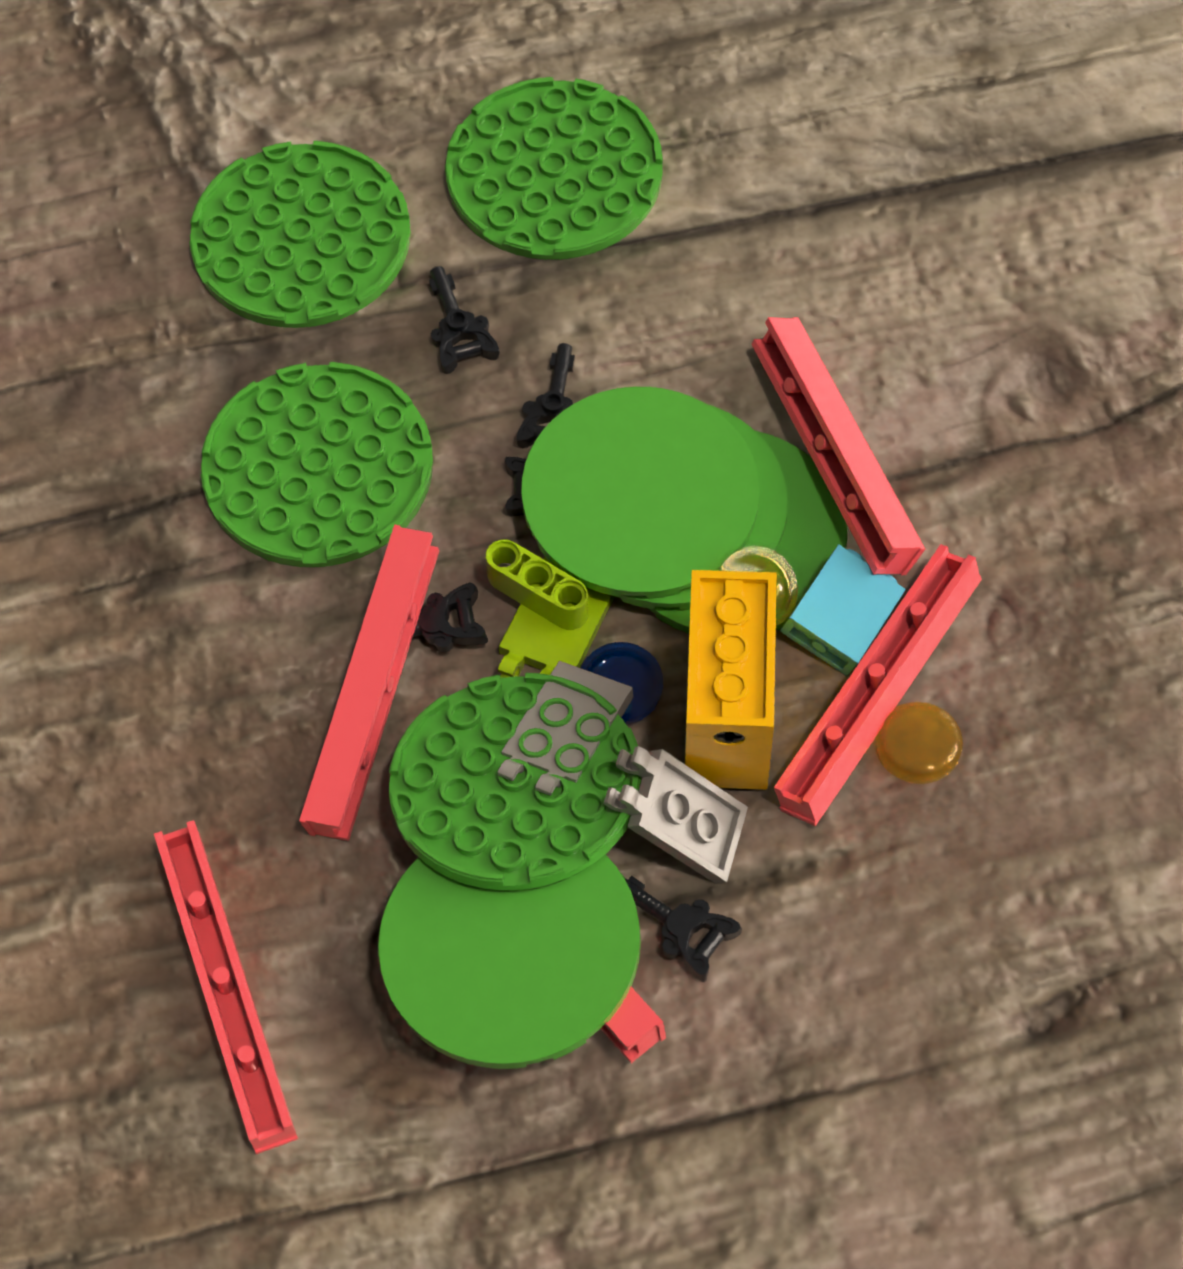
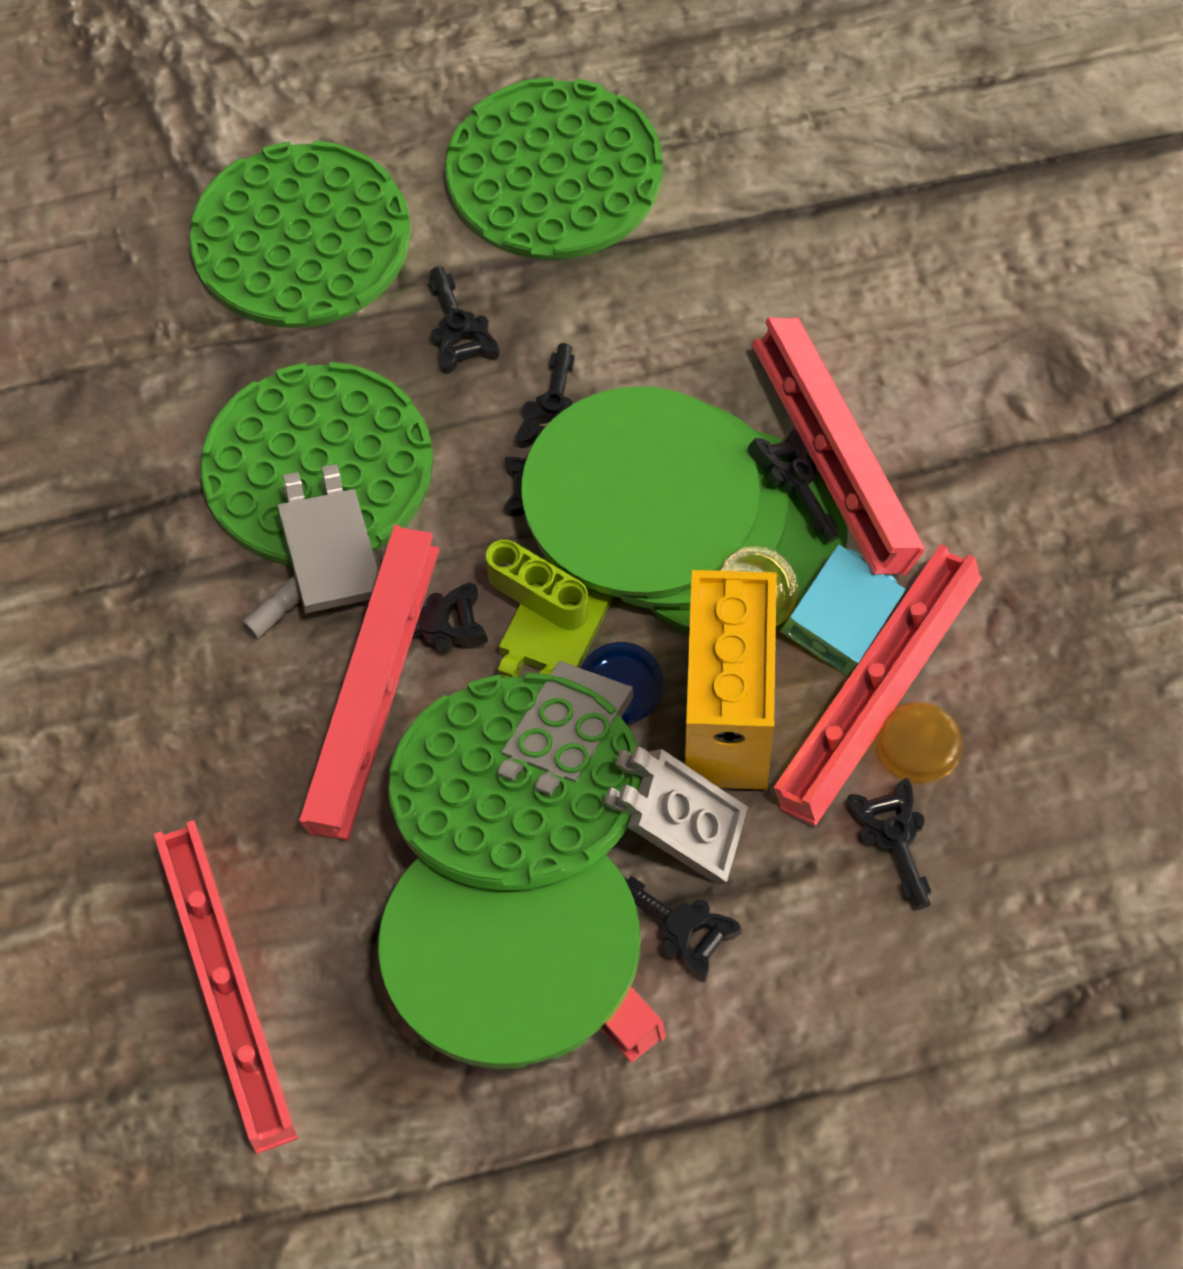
(272, 609): none -> light grey piece
(327, 543): none -> light grey tile
(794, 477): none -> black piece
(894, 835): none -> black piece

